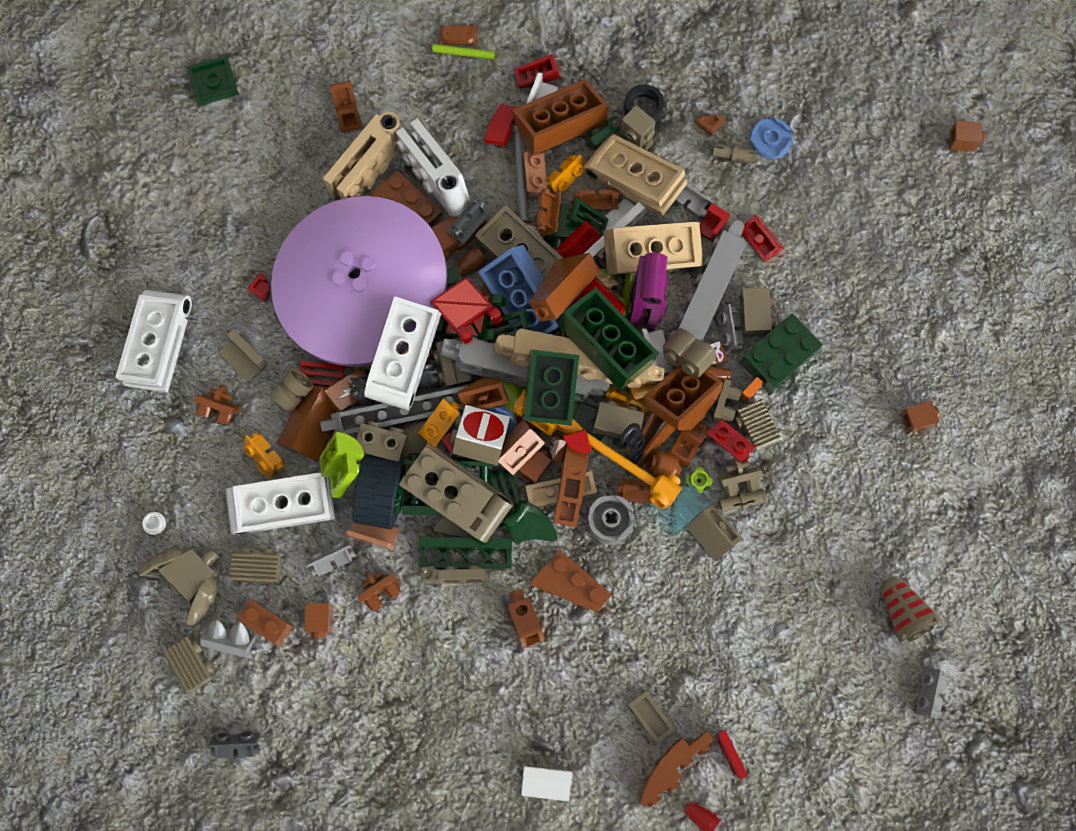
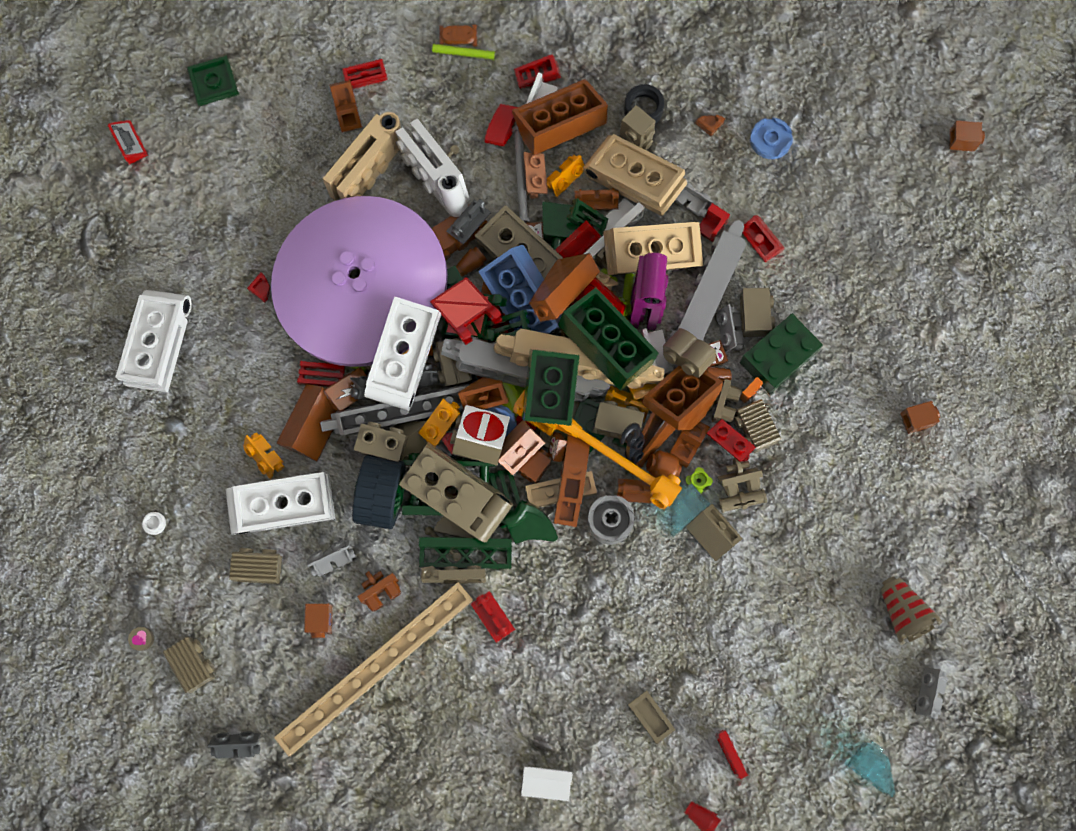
(128, 141): none -> slope
(141, 638): none -> dark tan tile
(188, 576): dark tan torso -> none
(207, 403): dark orange hips -> none
(231, 641): light grey tile -> none
(242, 357): dark tan panel -> none
(265, 622): dark orange brick -> none
(289, 392): dark tan wheel -> none
(341, 462): lime brick -> none
(366, 77): none -> red tile
(373, 535): nougat panel -> none
(373, 669): none -> tan plate
(402, 191): dark orange wing -> none
(492, 616): none -> red hinge
(528, 625): dark orange torso -> none
(548, 218): dark orange hinge -> none
(570, 582): dark orange wing -> none
(578, 441): red tile -> none
(599, 134): dark green plate -> none
(664, 773): dark orange slope -> none
(734, 153): dark tan pin -> none
(873, 767): none -> clear light blue slope

